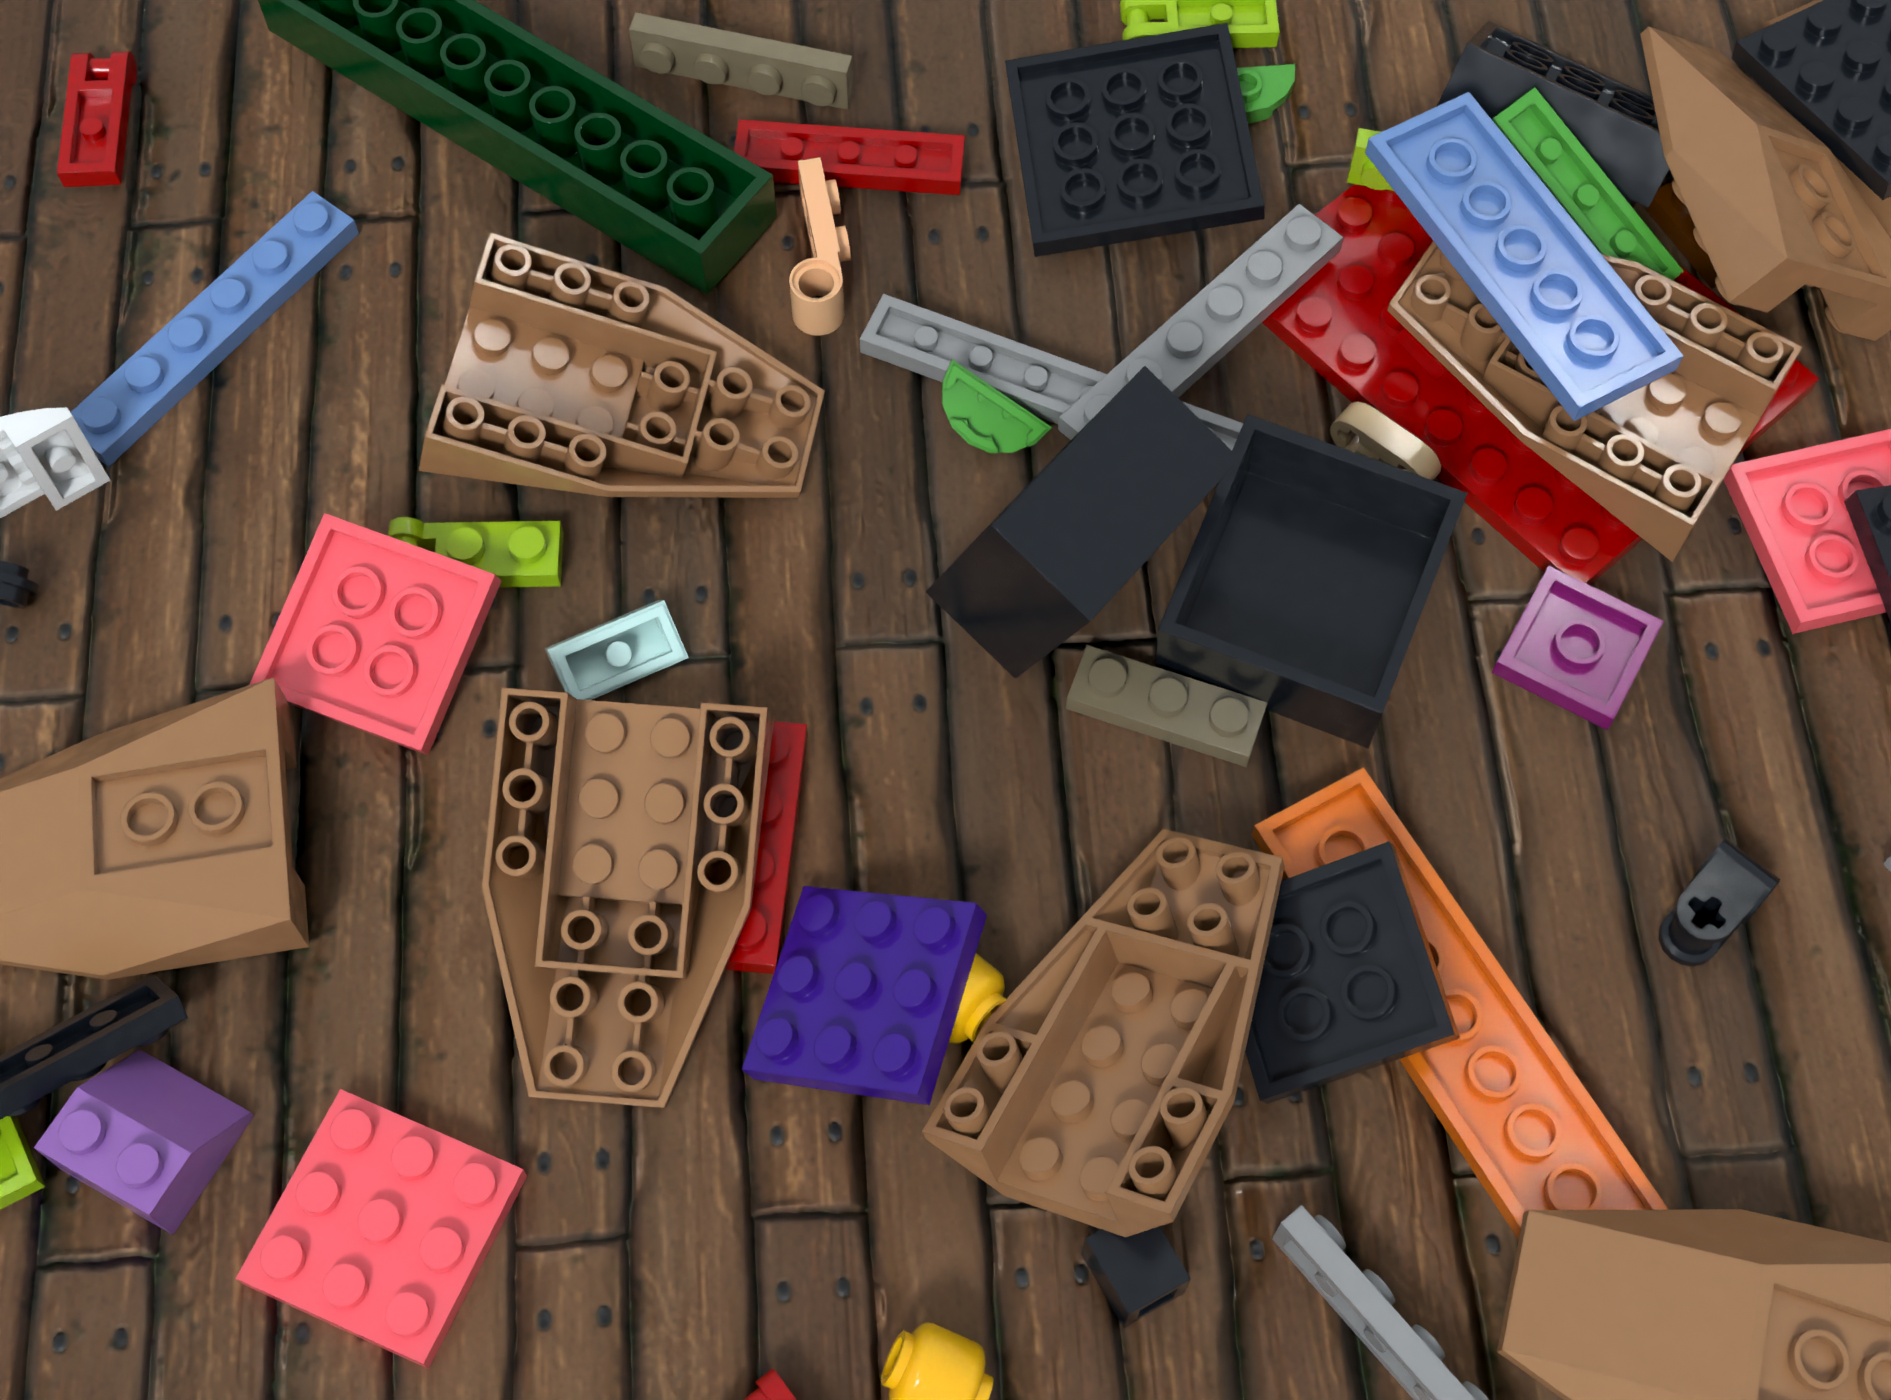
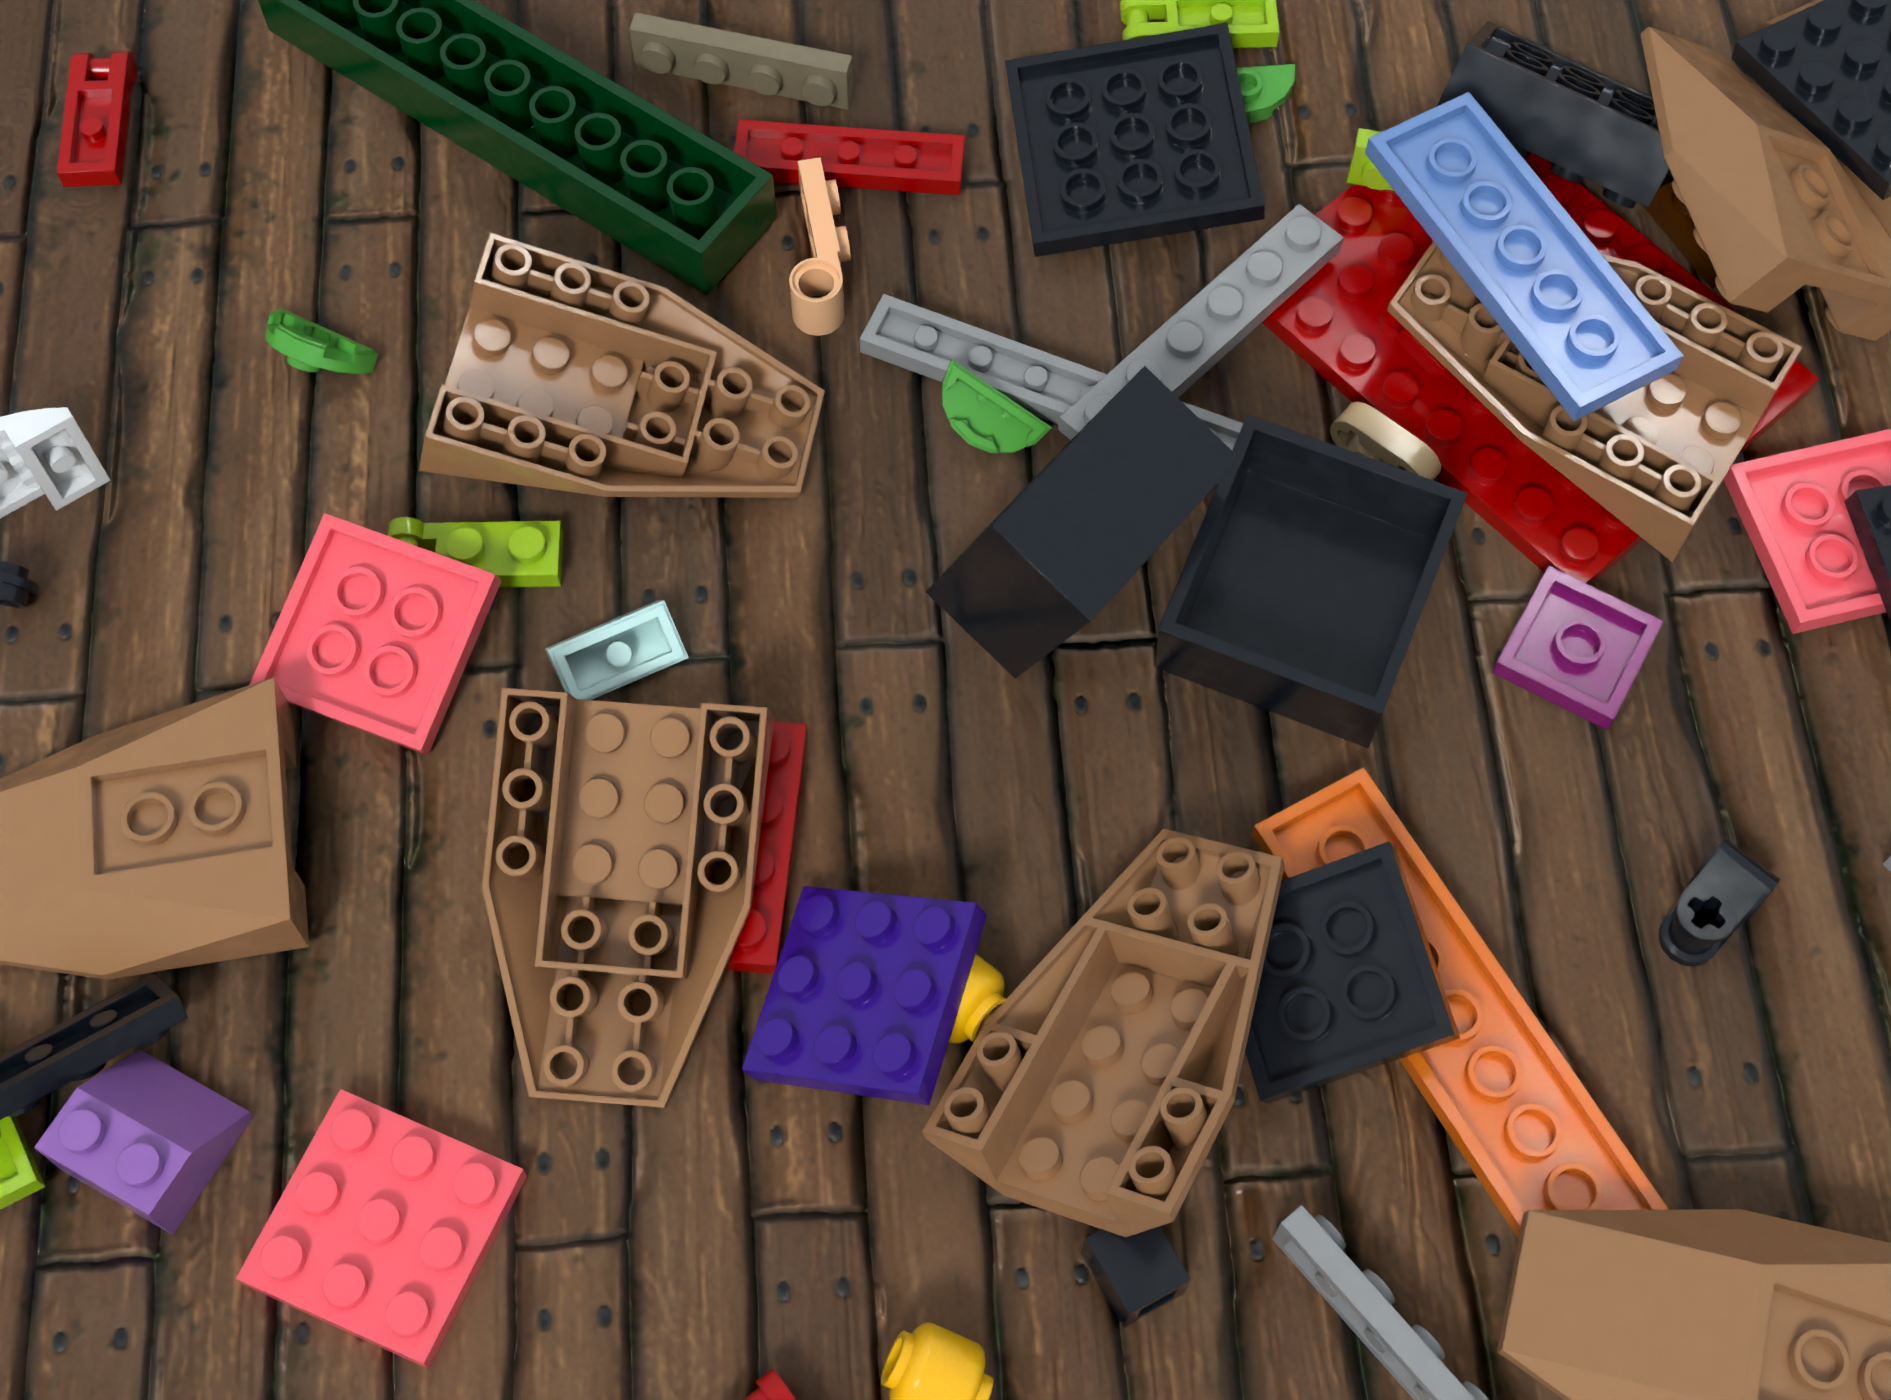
(212, 326): medium blue plate -> none
(316, 347): none -> bright green plate
(1166, 705): dark tan plate -> none
(1581, 184): bright green plate -> none

